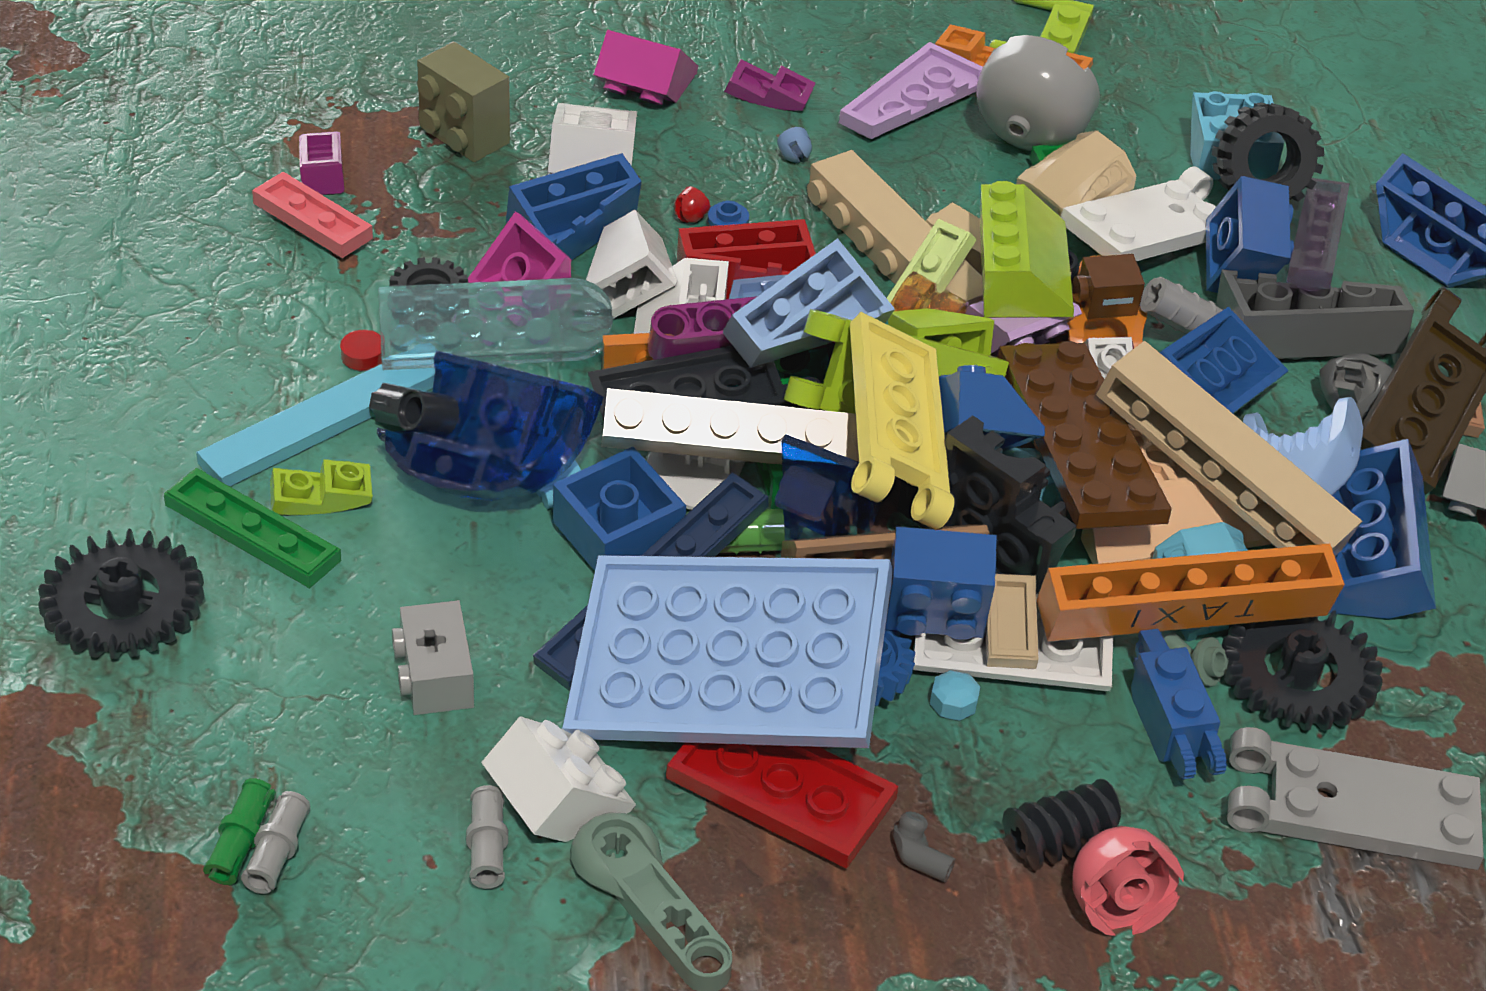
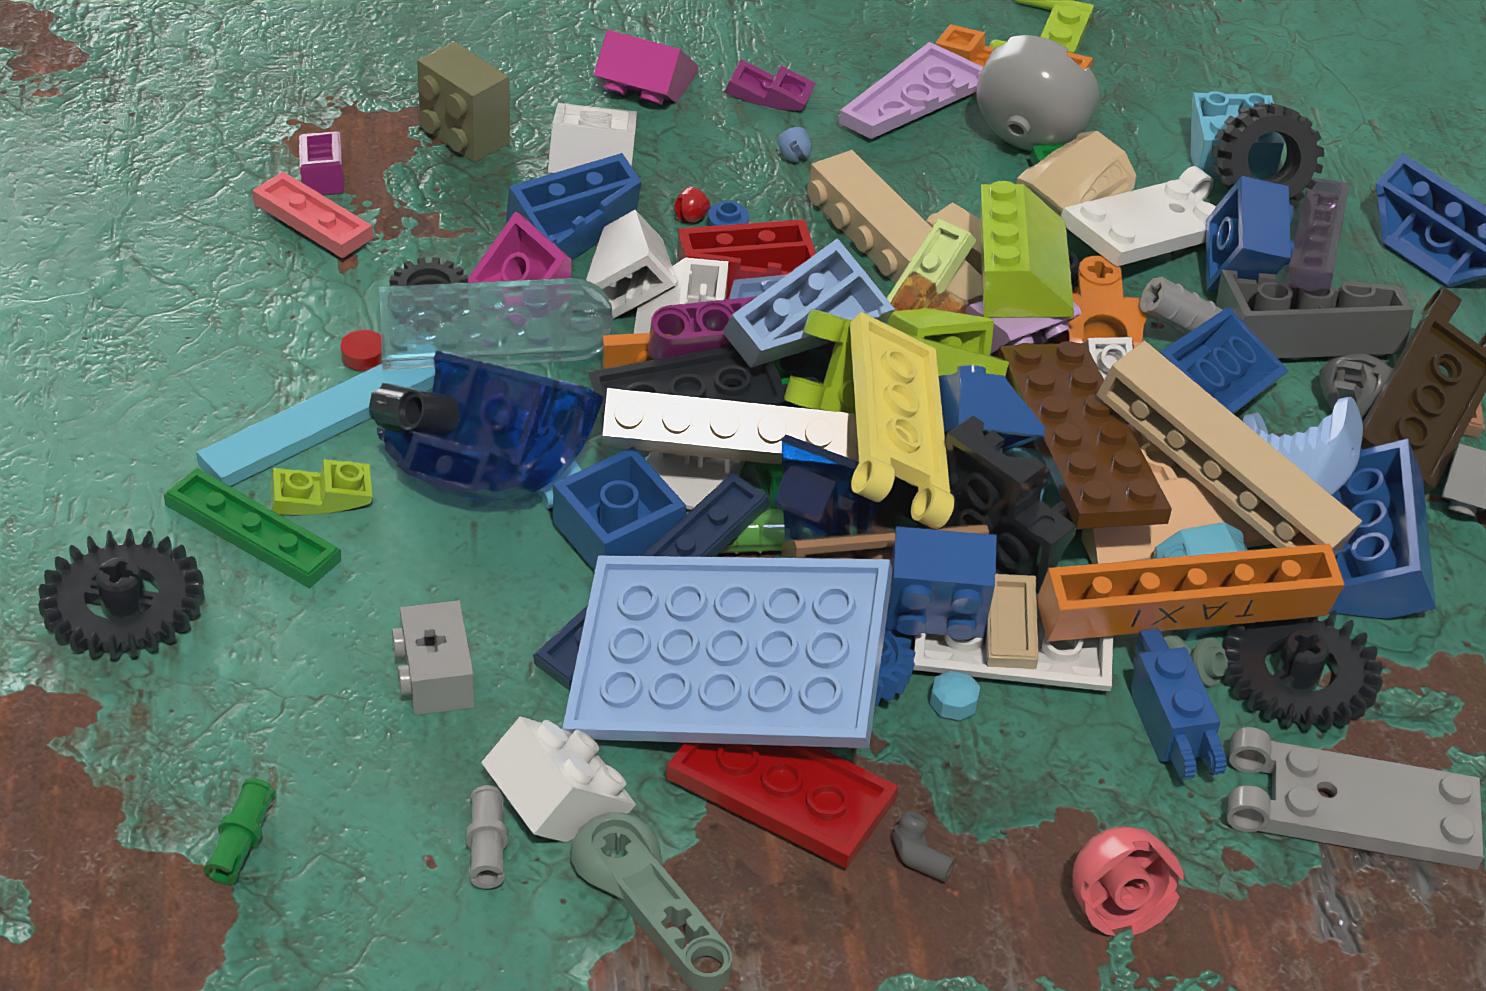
(275, 842): light grey pin -> none
(1061, 822): black piece -> none
(1109, 286): reddish brown brick -> none

